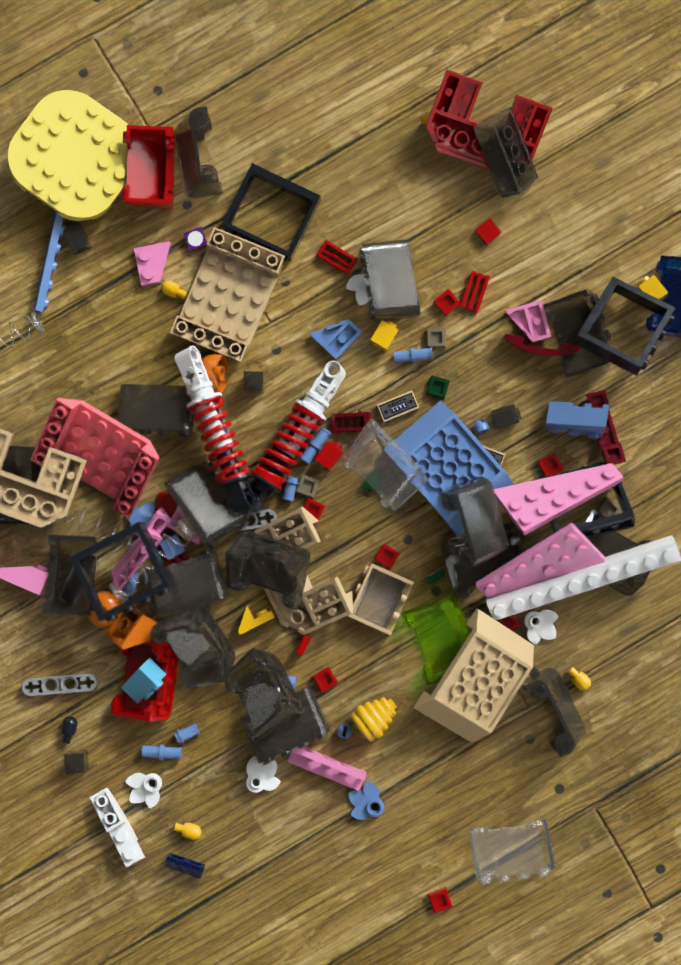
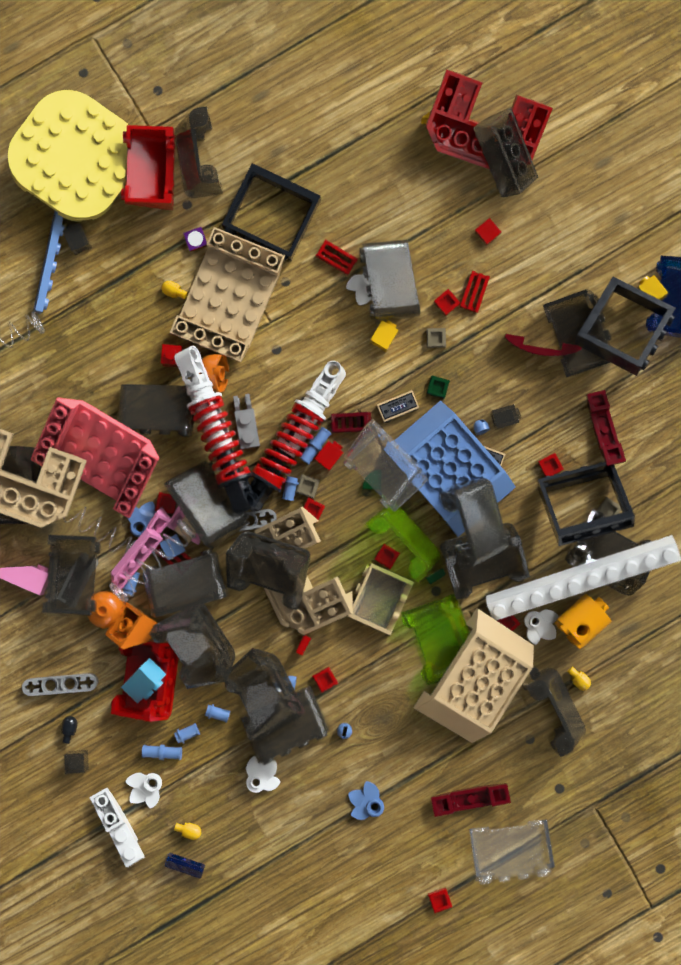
(145, 597): black window -> none
(151, 262): bright pink wing -> none
(168, 354): none -> red brick
(217, 713): none -> medium blue pin
(246, 424): none -> light grey hinge
(249, 622): yellow slope -> none
(253, 382): clear smoke brick -> none
(327, 767): bright pink fence -> none
(337, 337): medium blue wing -> none
(374, 717): yellow piece -> none
(412, 536): none -> clear neon green windscreen
(413, 355): medium blue pin -> none
(470, 798): none -> dark red slope
(531, 320): bright pink wing -> none
(545, 499): bright pink wing -> none
(555, 556): bright pink wing -> none
(576, 419): medium blue wedge -> none
(584, 620): none -> light orange cylinder

